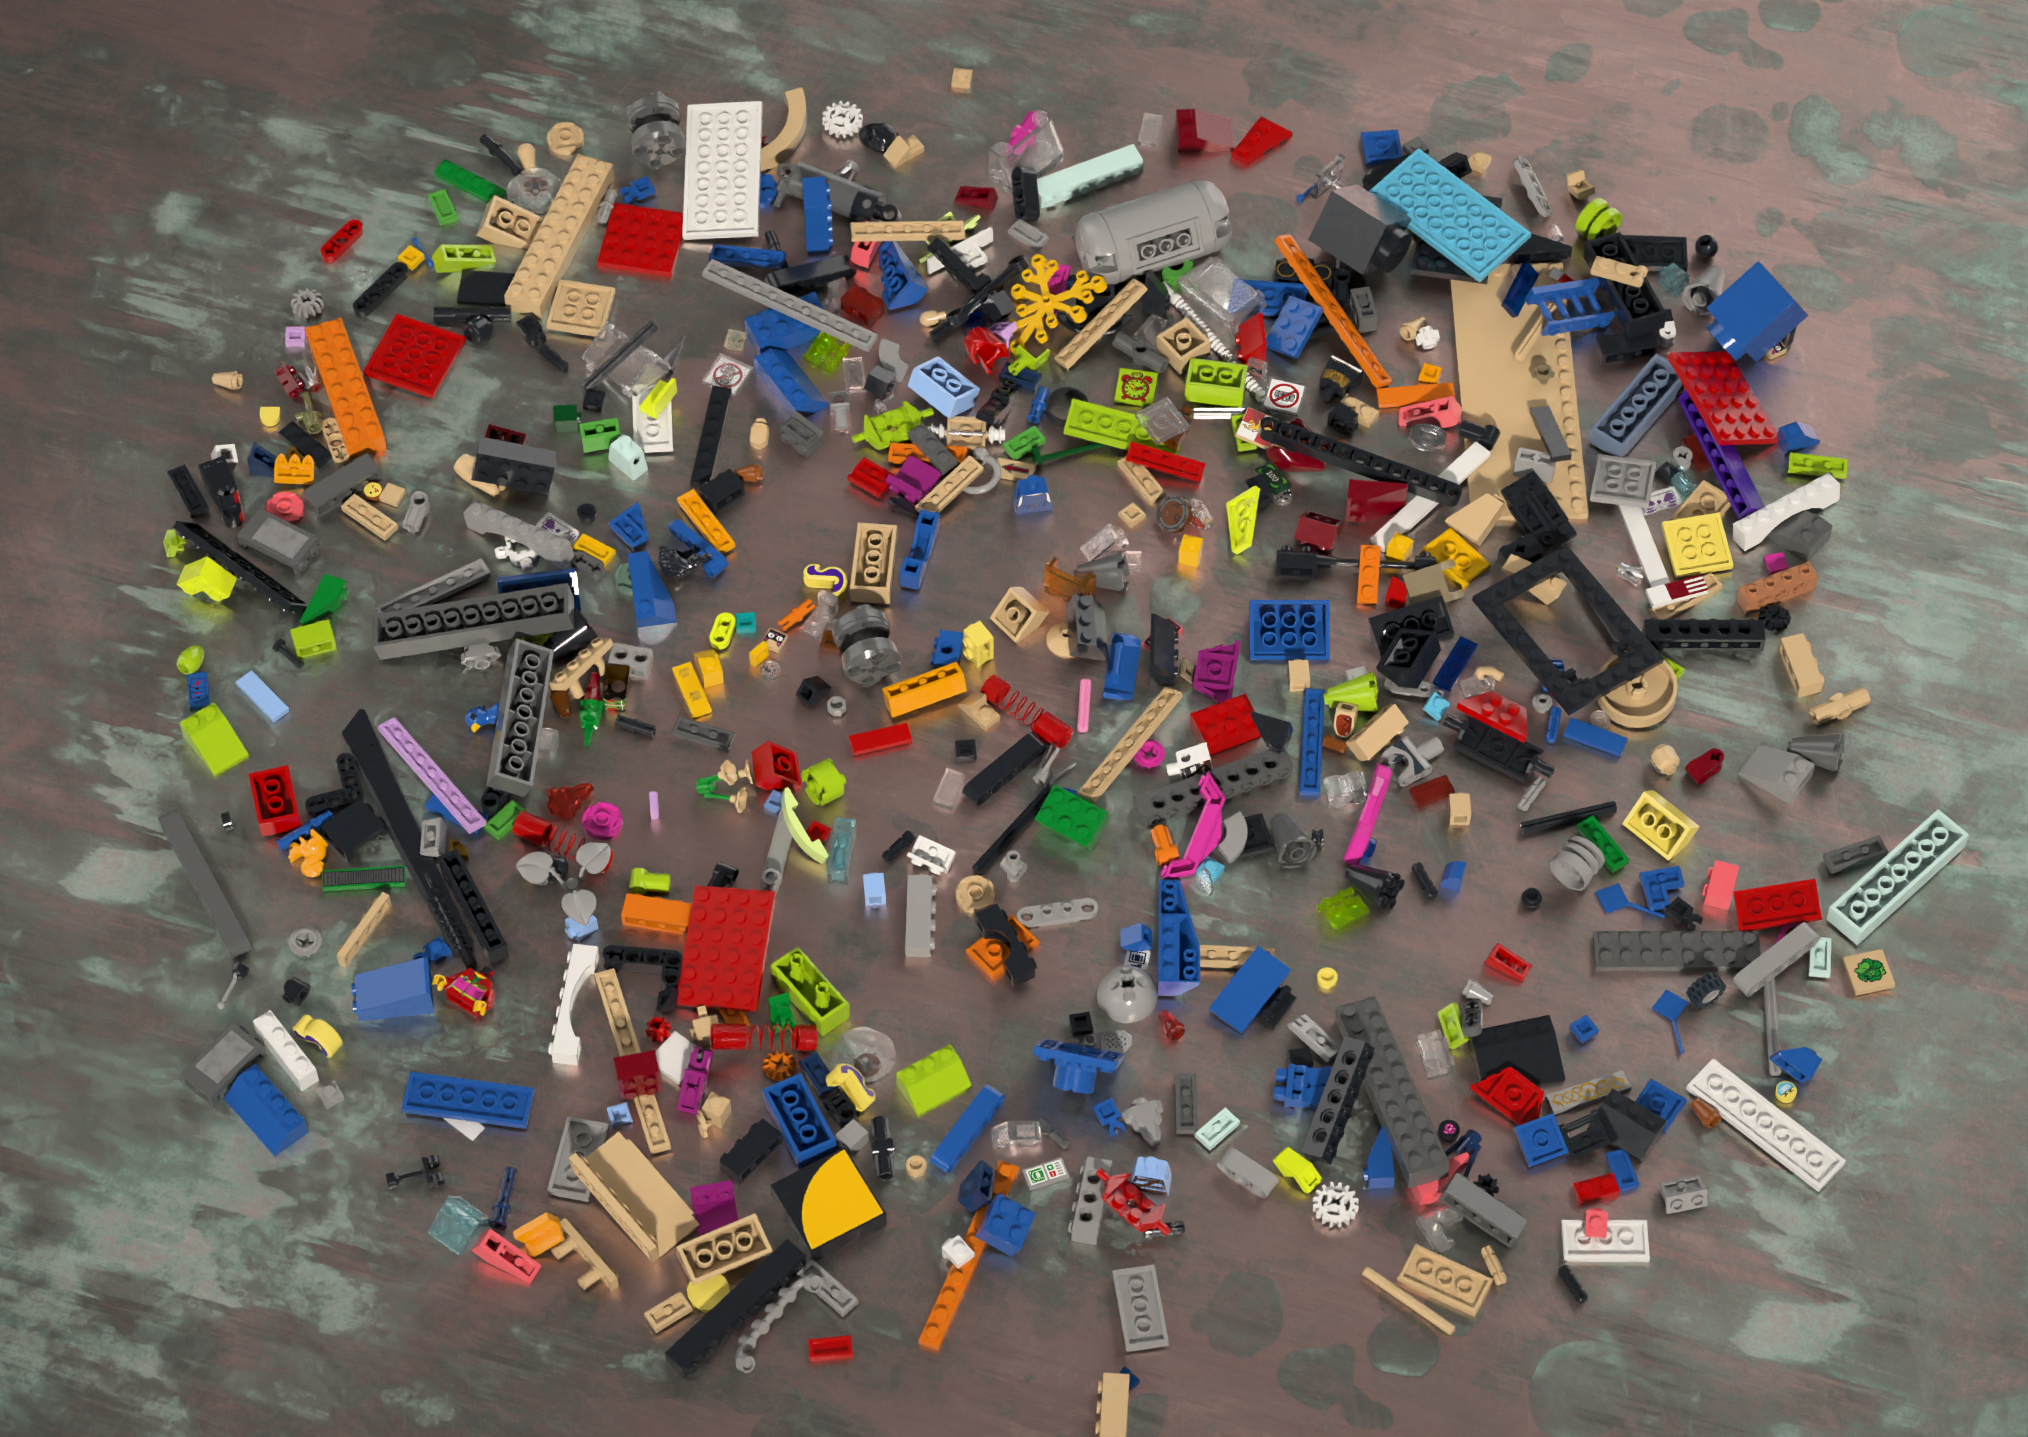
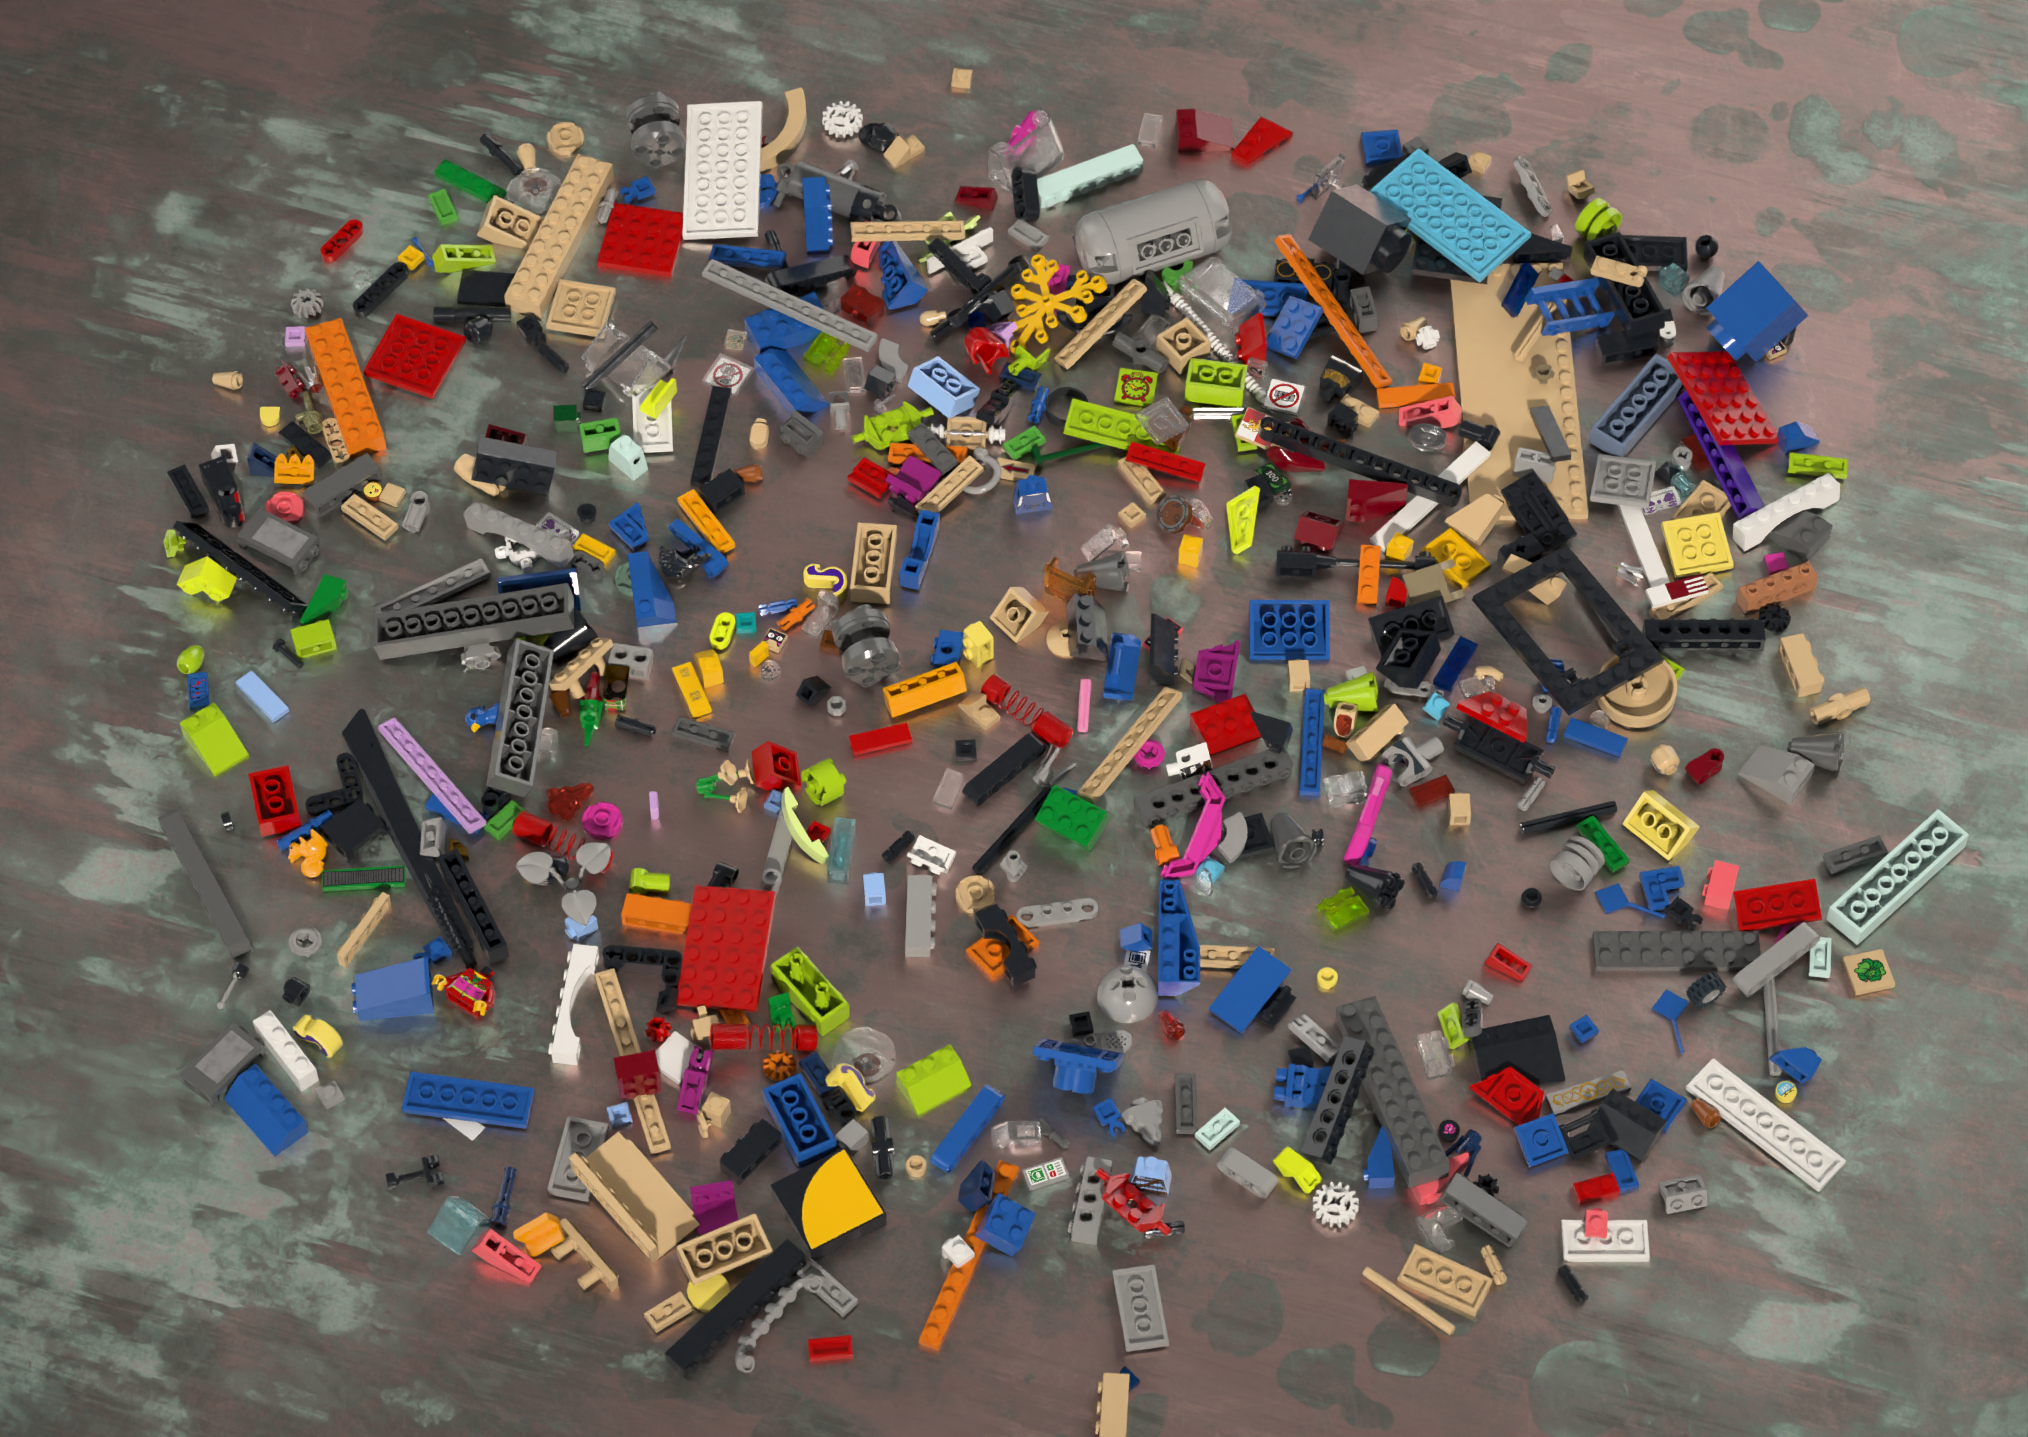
(777, 606): none -> axle

